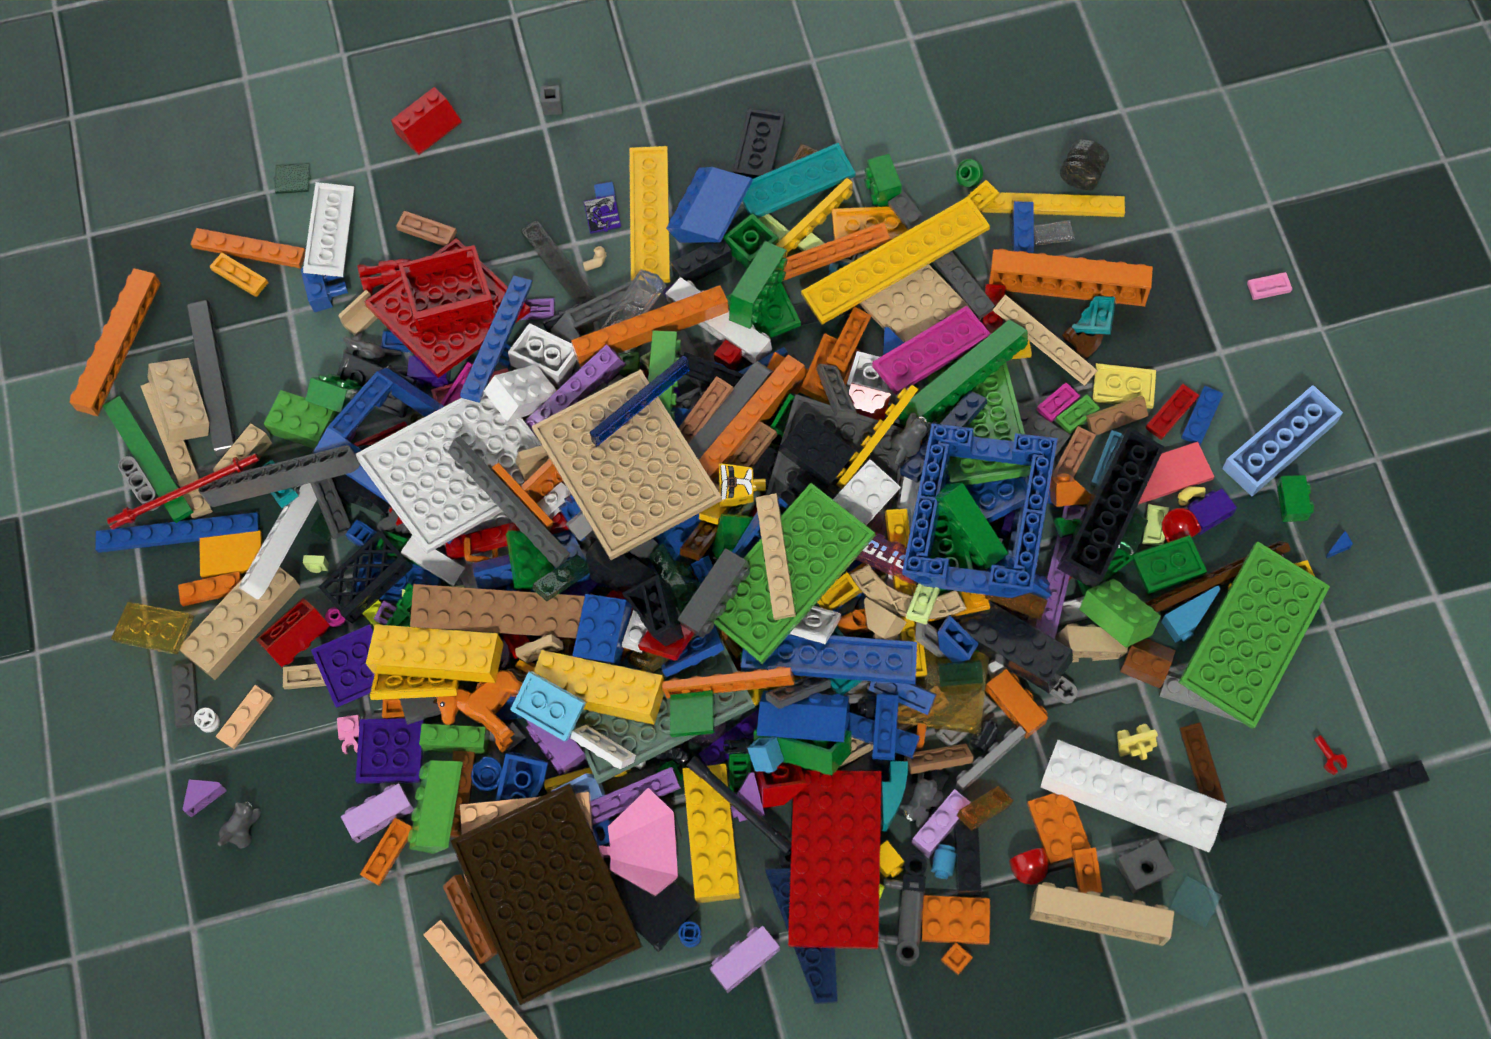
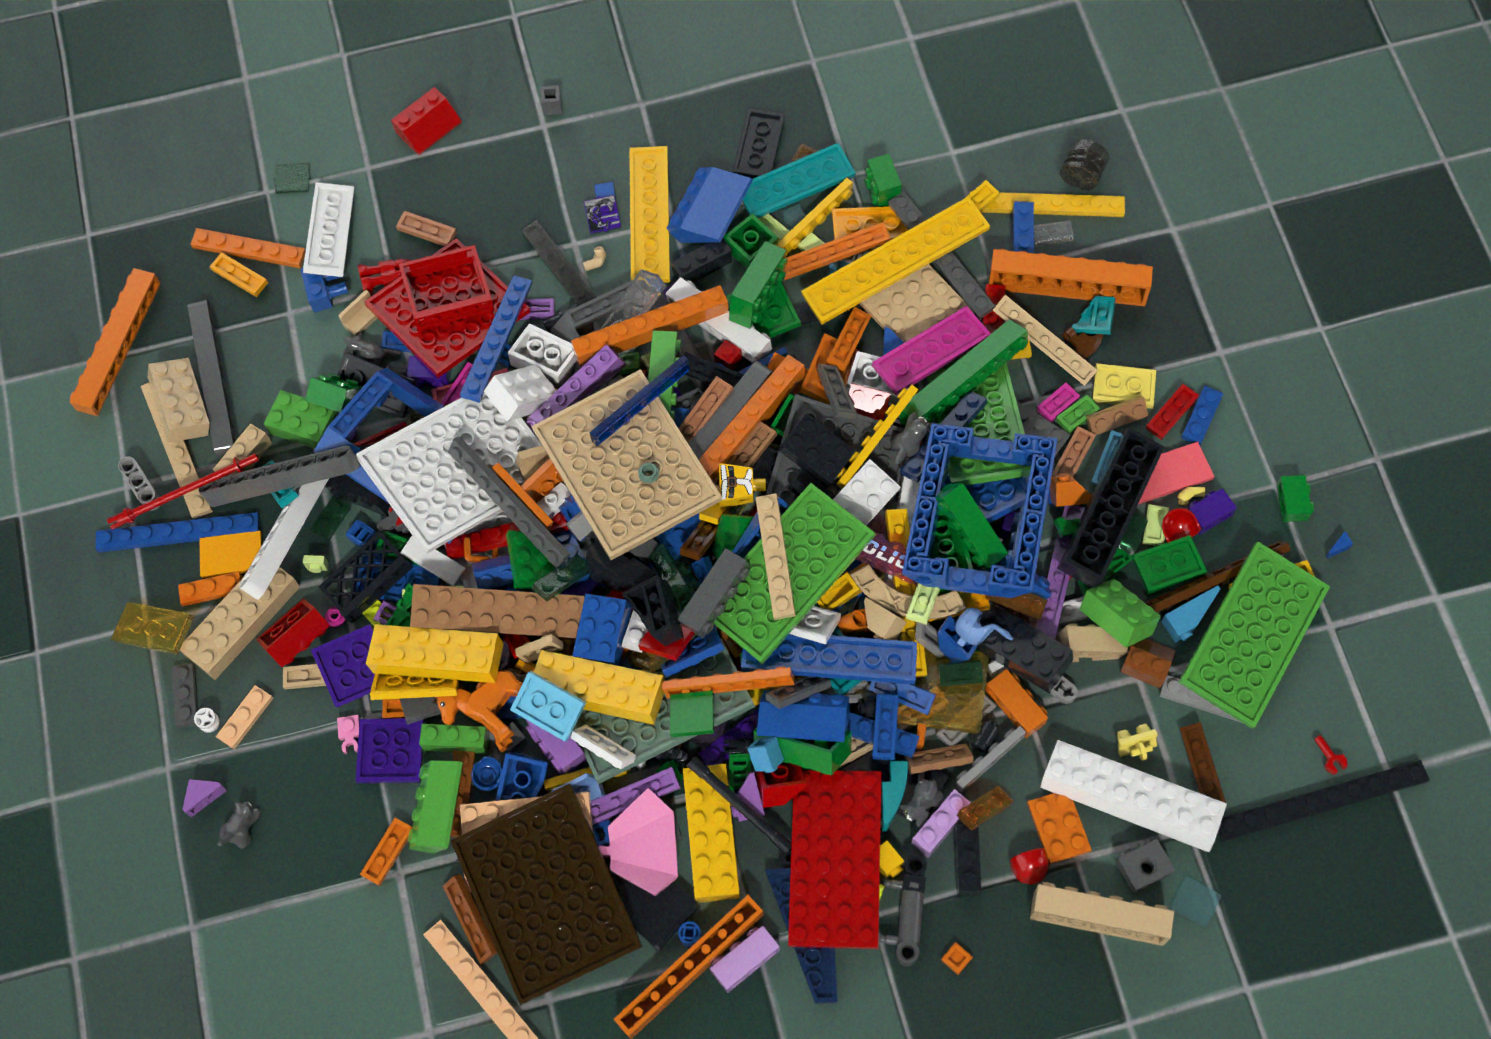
(146, 457): green tile -> none
(331, 507): dark grey tile -> none
(377, 812): lavender brick -> none
(645, 468): none -> sand green plate
(689, 967): none -> orange brick
(793, 216): none -> clear light blue tile
(944, 861): dark azure brick -> none
(956, 920): orange plate -> none
(969, 173): green plate -> none
(971, 631): none -> medium blue hair
(1087, 870): orange plate -> none
(1269, 286): bright pink plate -> none
(1282, 440): light blue brick -> none

